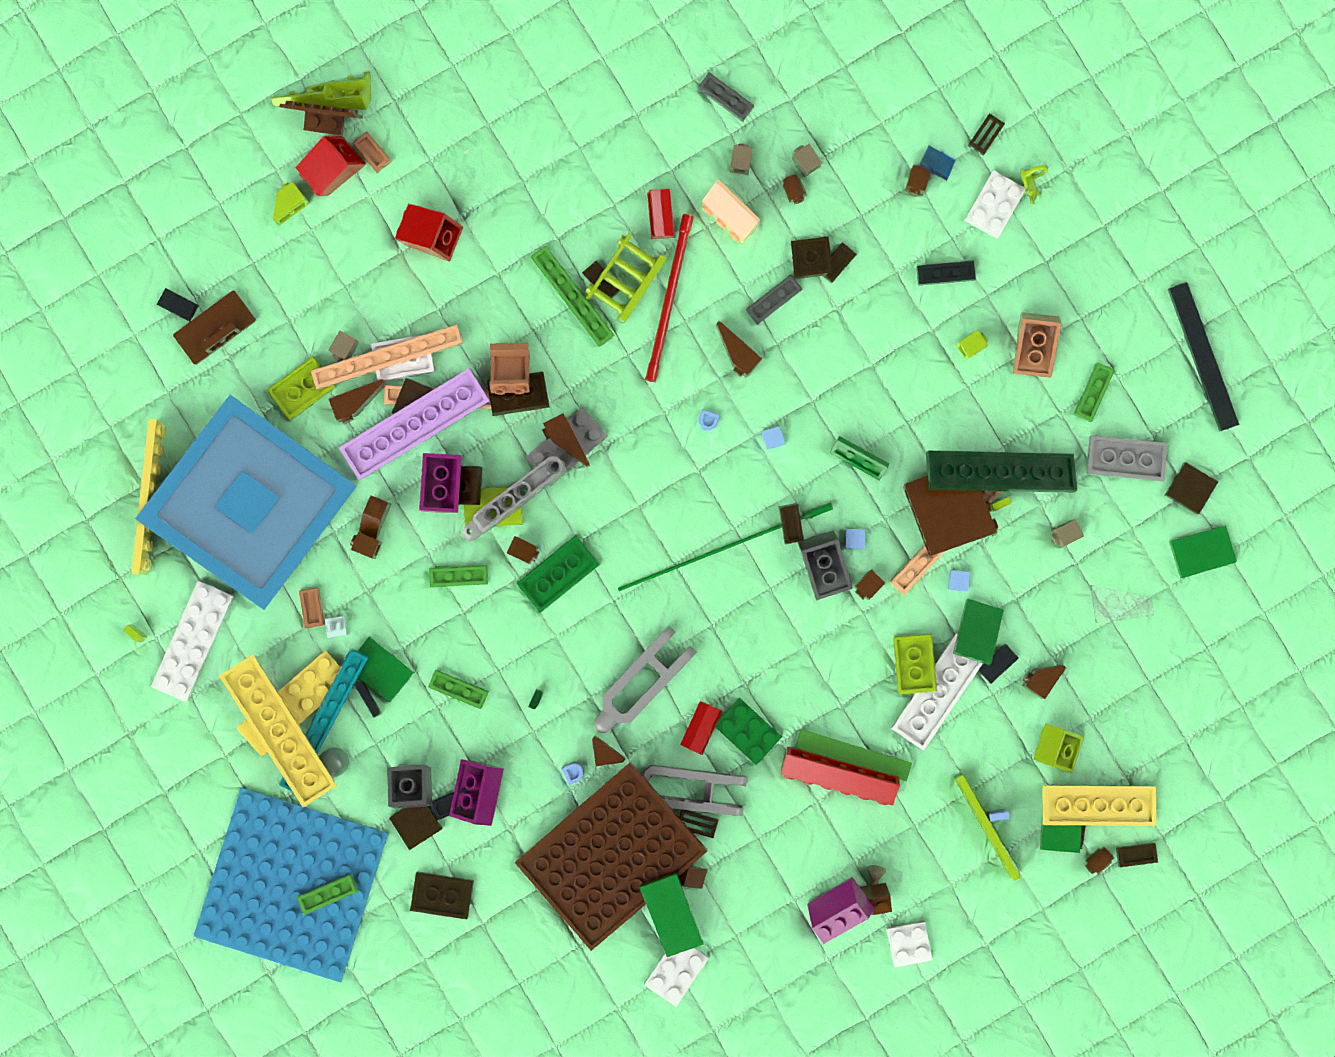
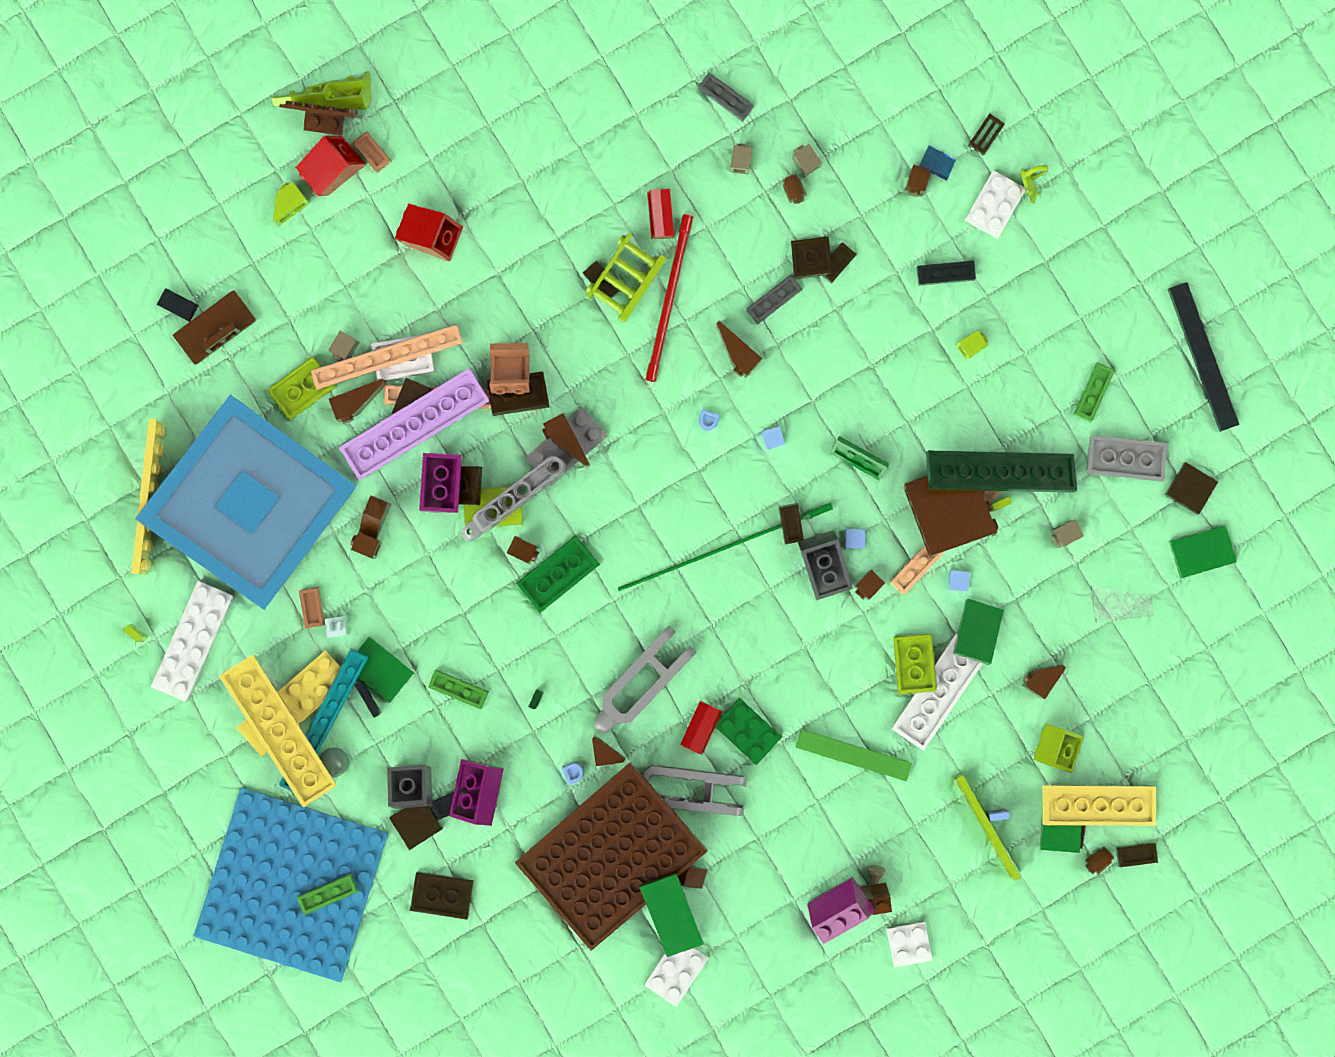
(458, 576): bright green tile -> none
(572, 296): bright green tile -> none
(713, 827): dark brown tile -> none
(730, 212): light nougat slope -> none
(840, 776): brick -> none
(1000, 663): black tile -> none
(1036, 344): nougat slope -> none

